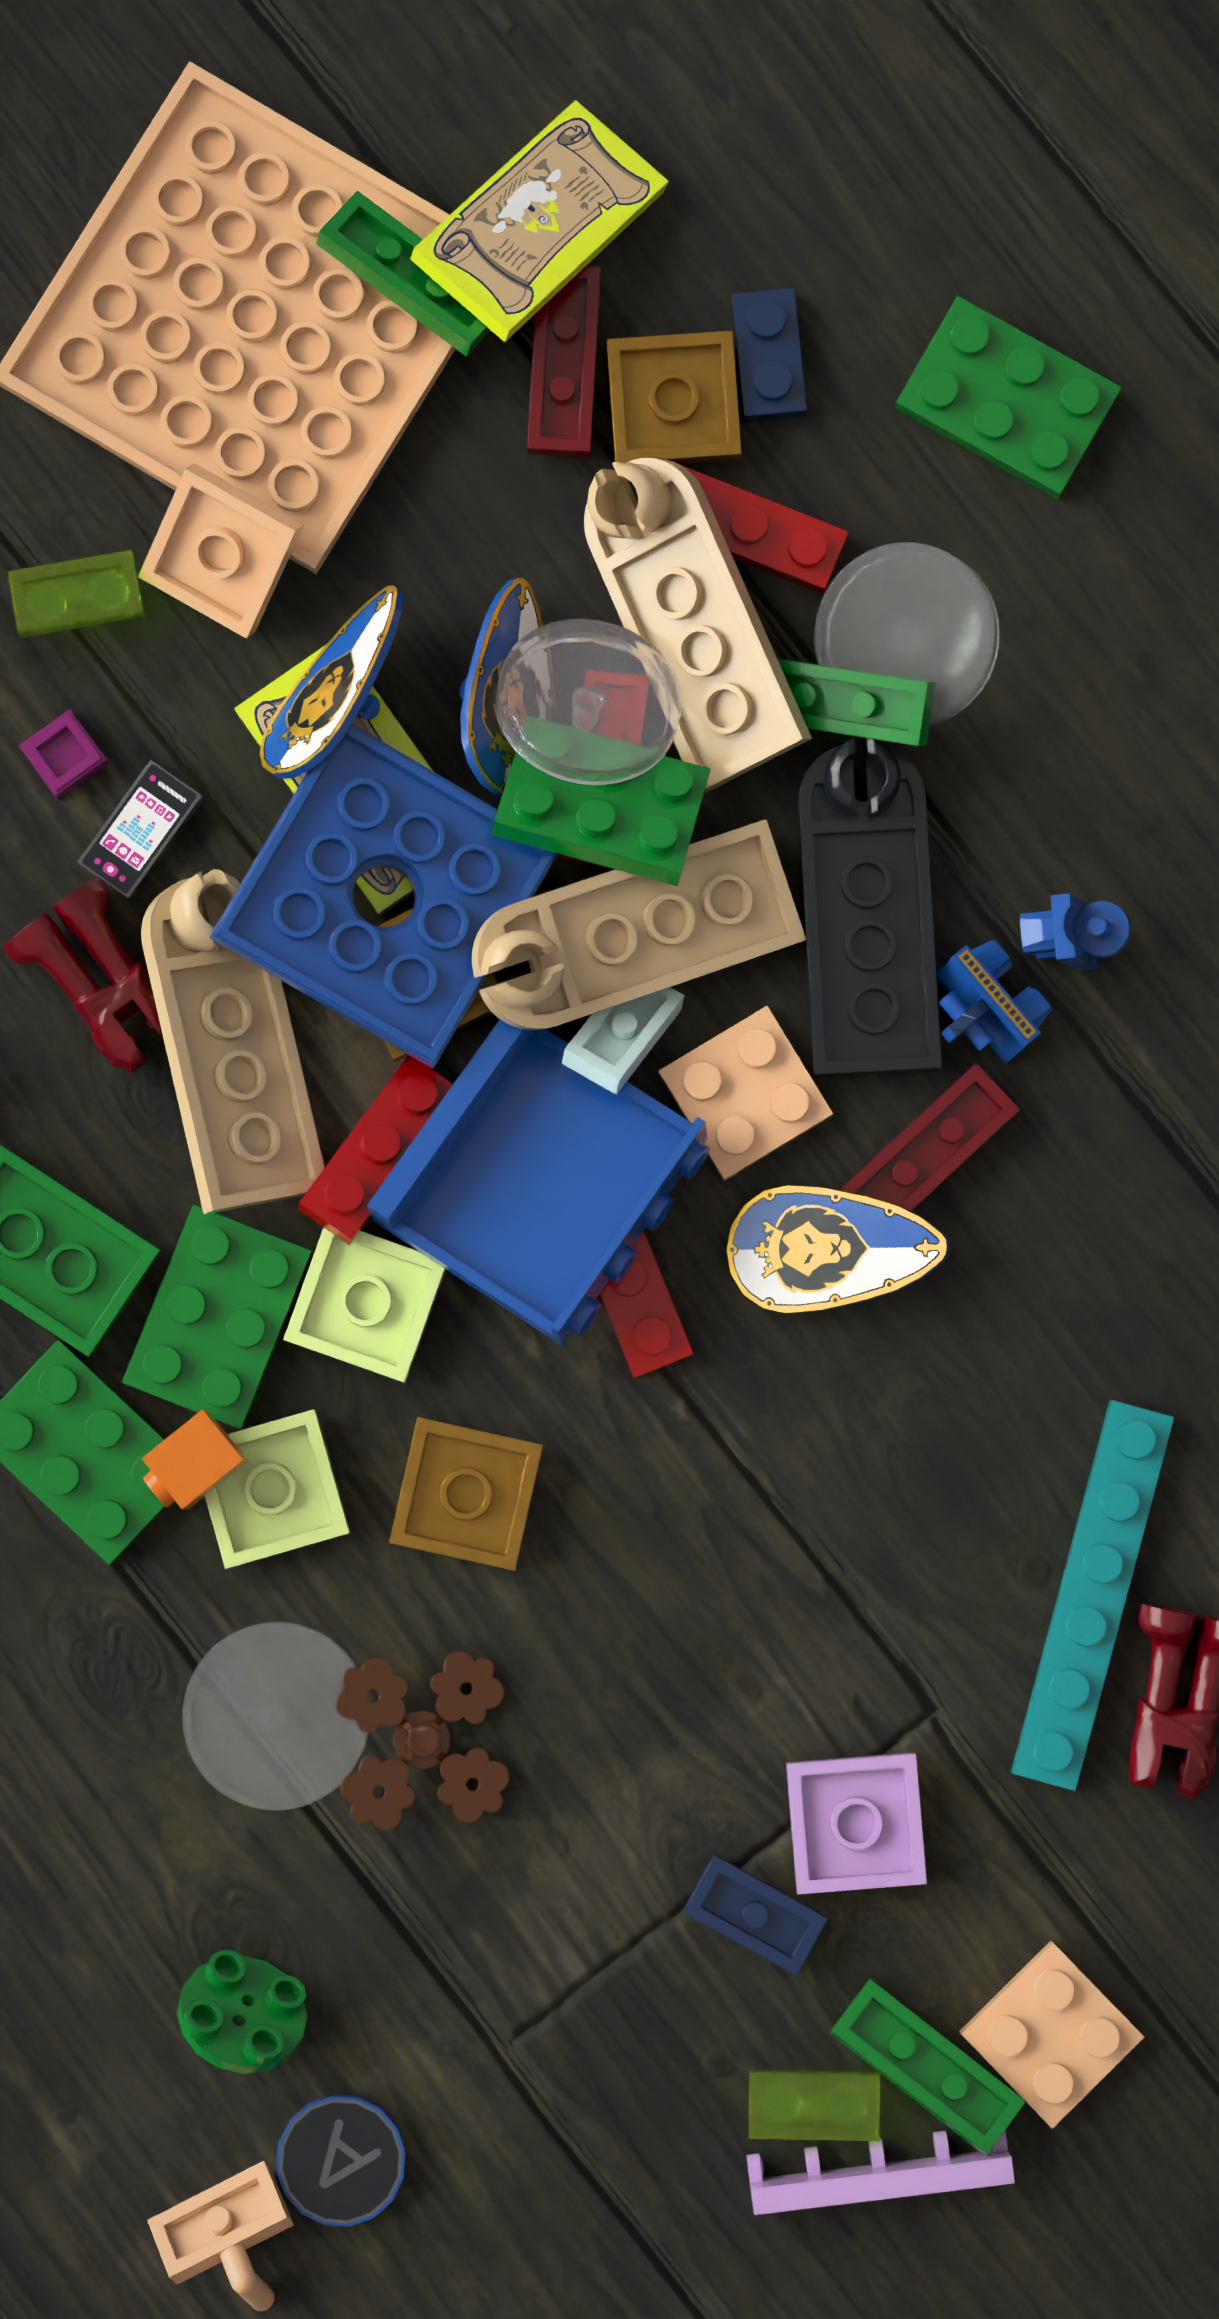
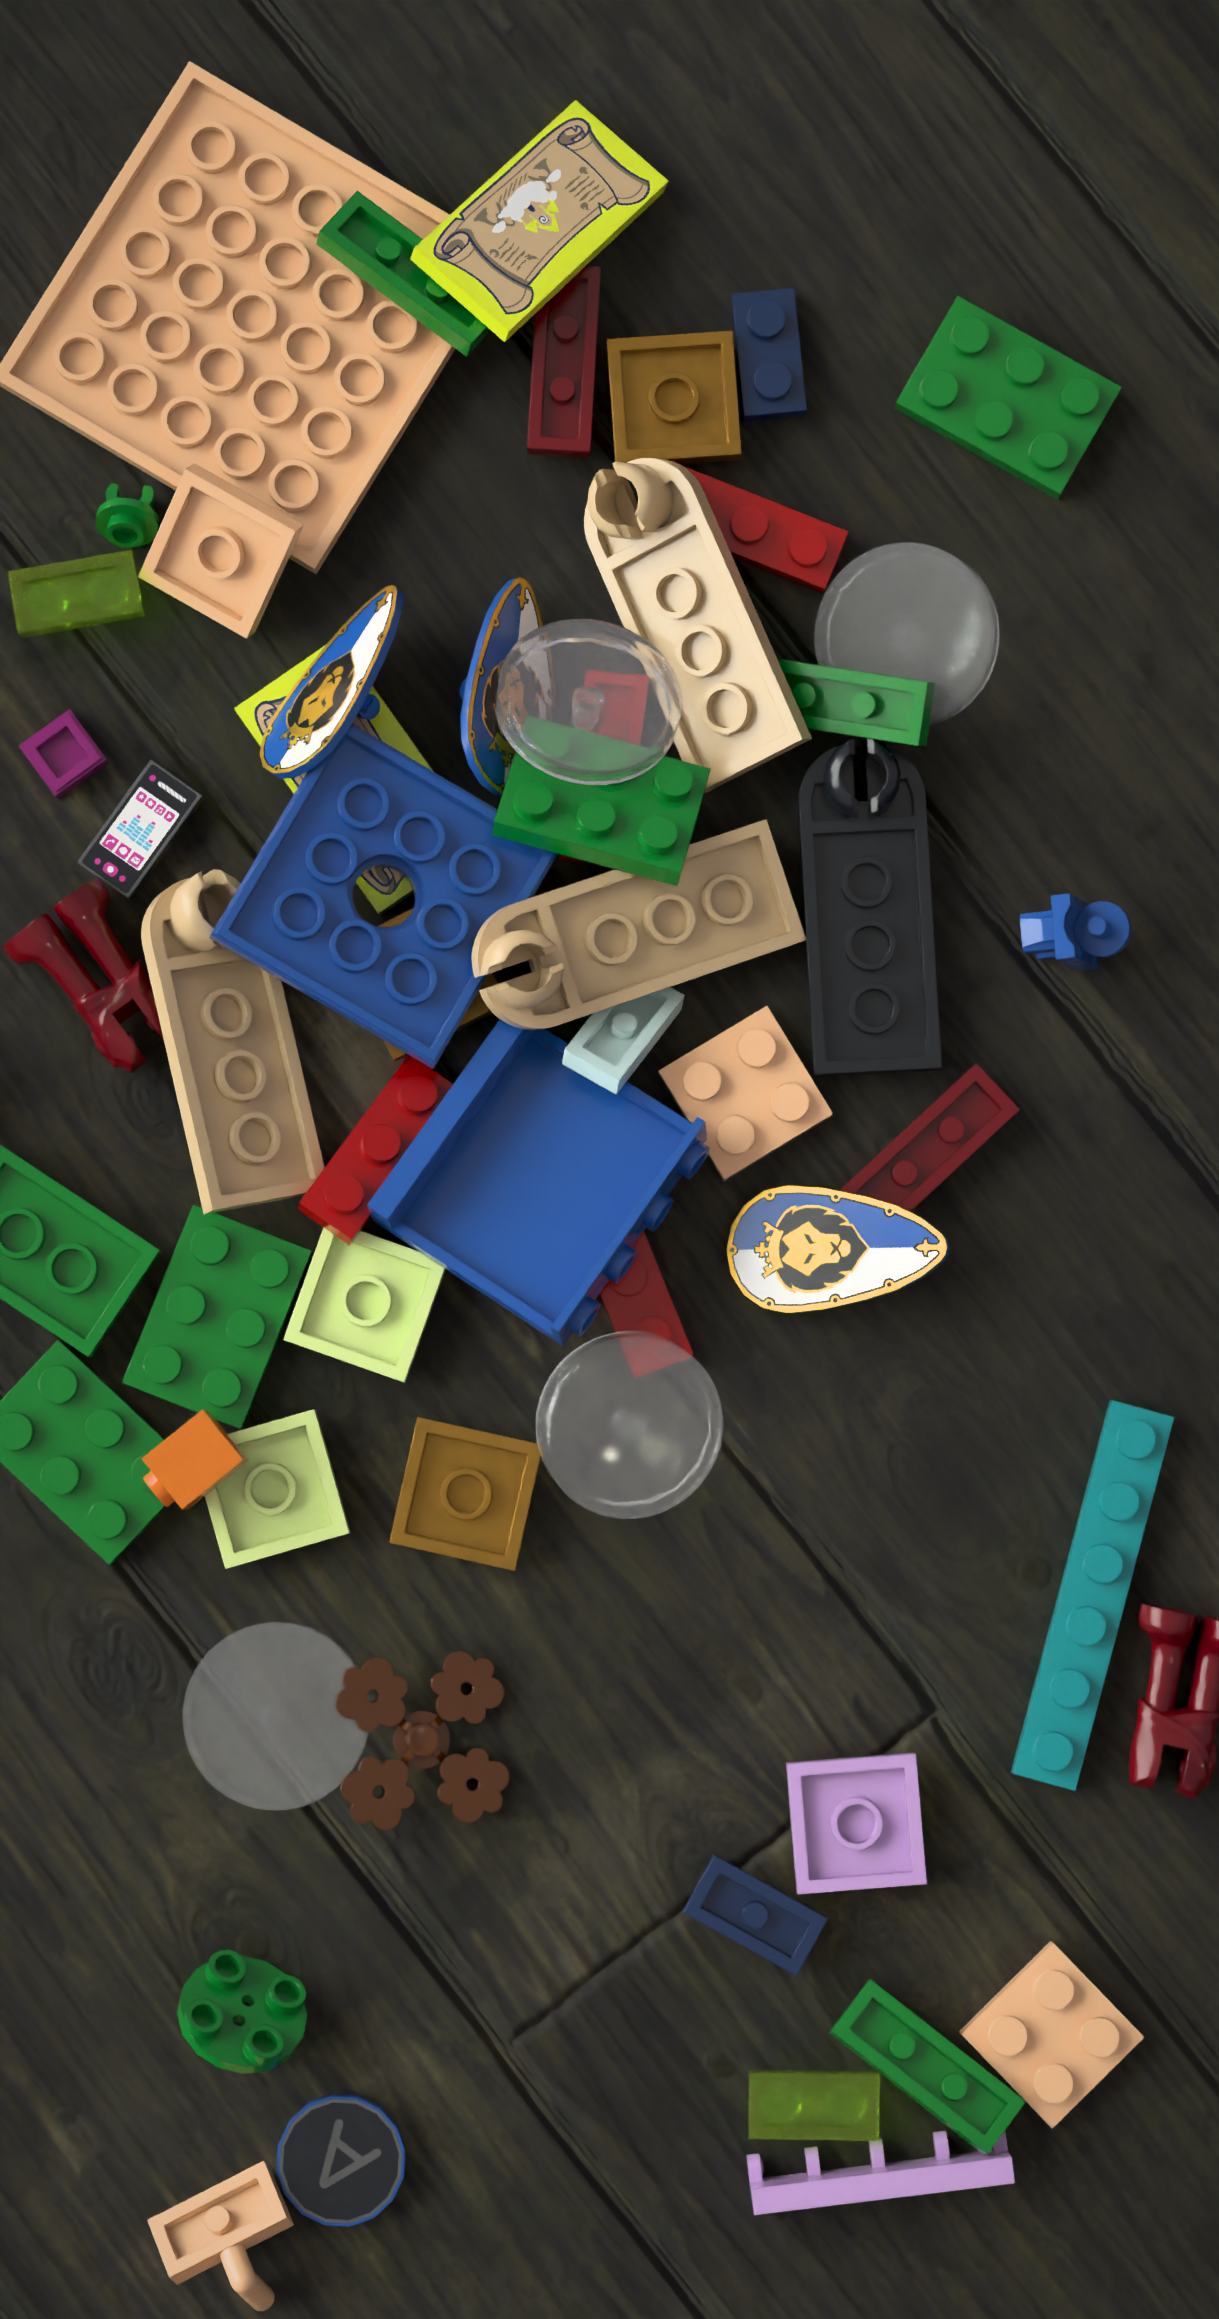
(127, 520): none -> green plate
(629, 1425): none -> clear piece
(983, 1006): blue hips -> none

